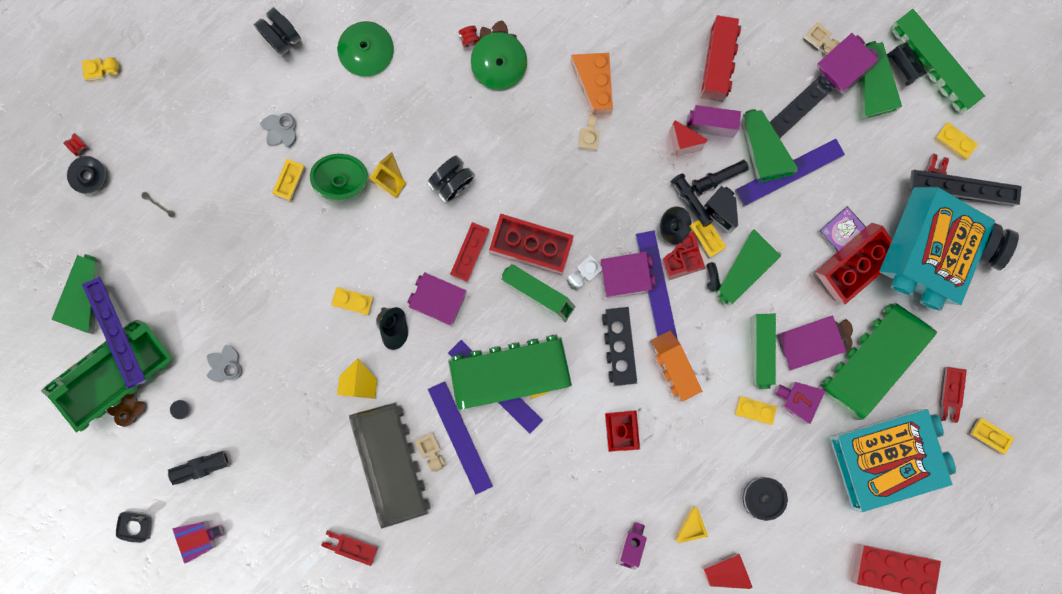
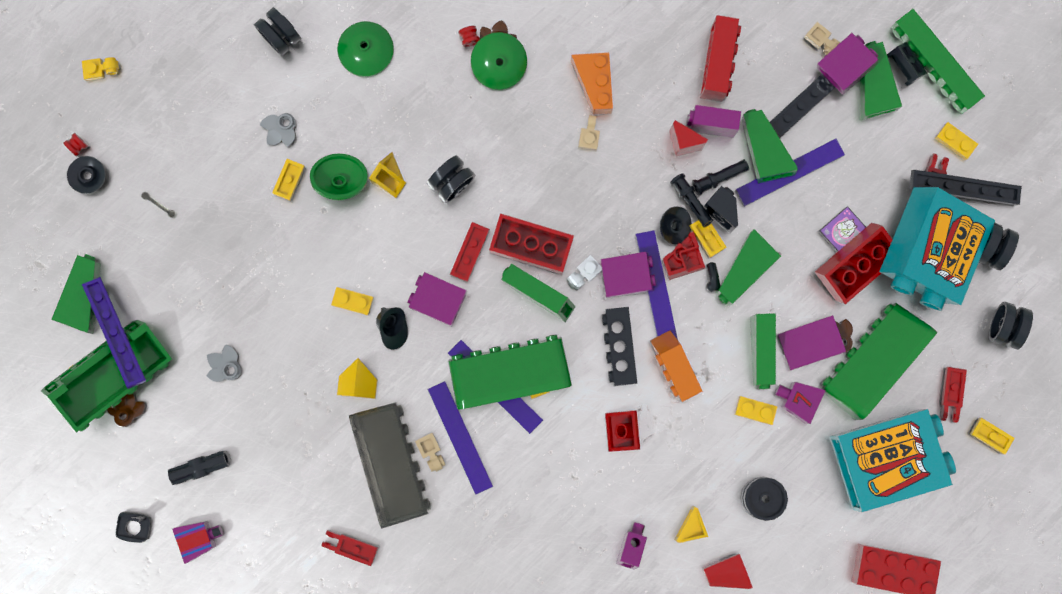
(180, 409): black tile -> none
(1010, 325): none -> black wheel

